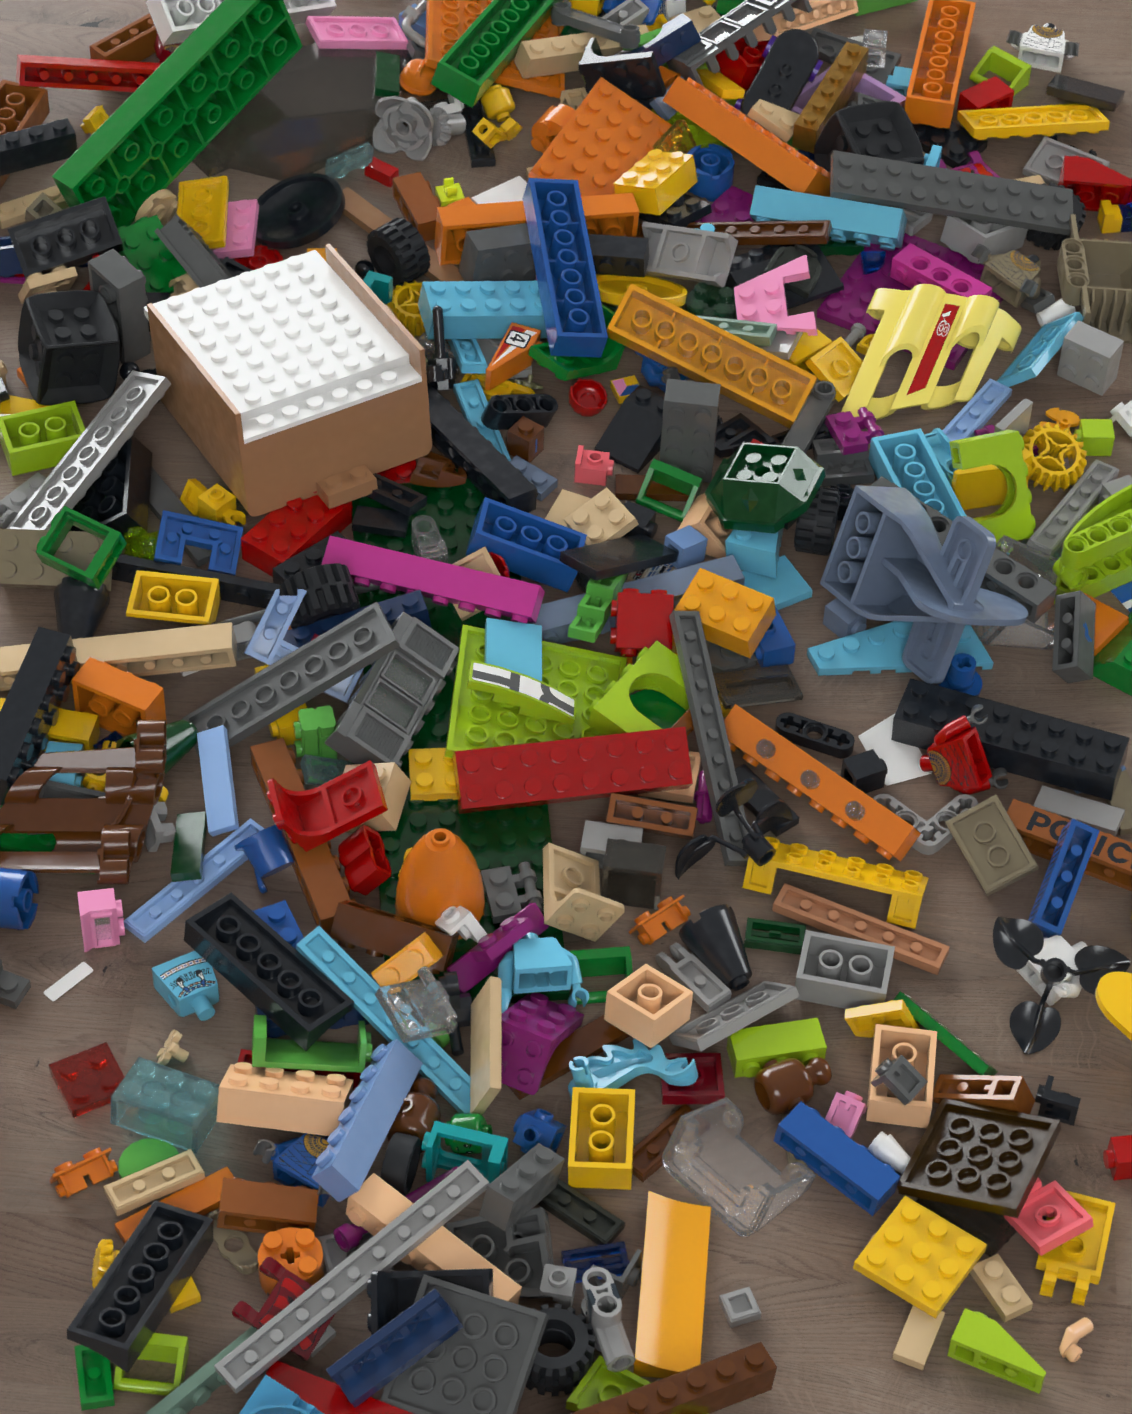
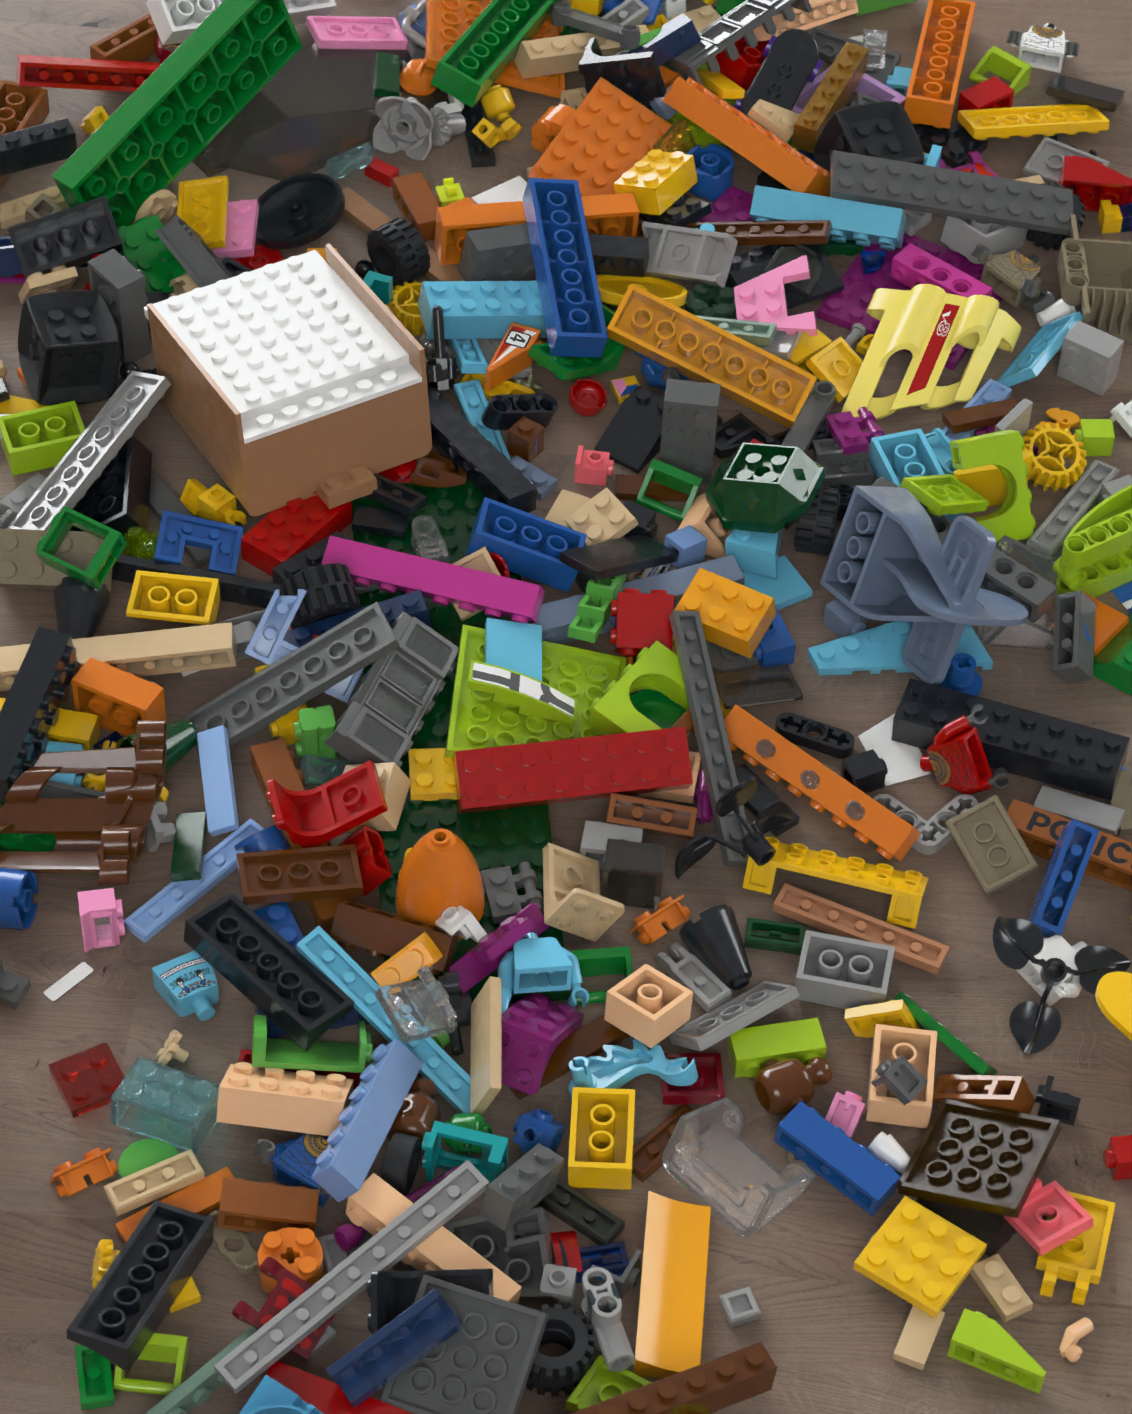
(299, 874): none -> reddish brown plate
(566, 1249): none -> red sticker
(945, 494): none -> lime plate
(978, 416): none -> reddish brown tile

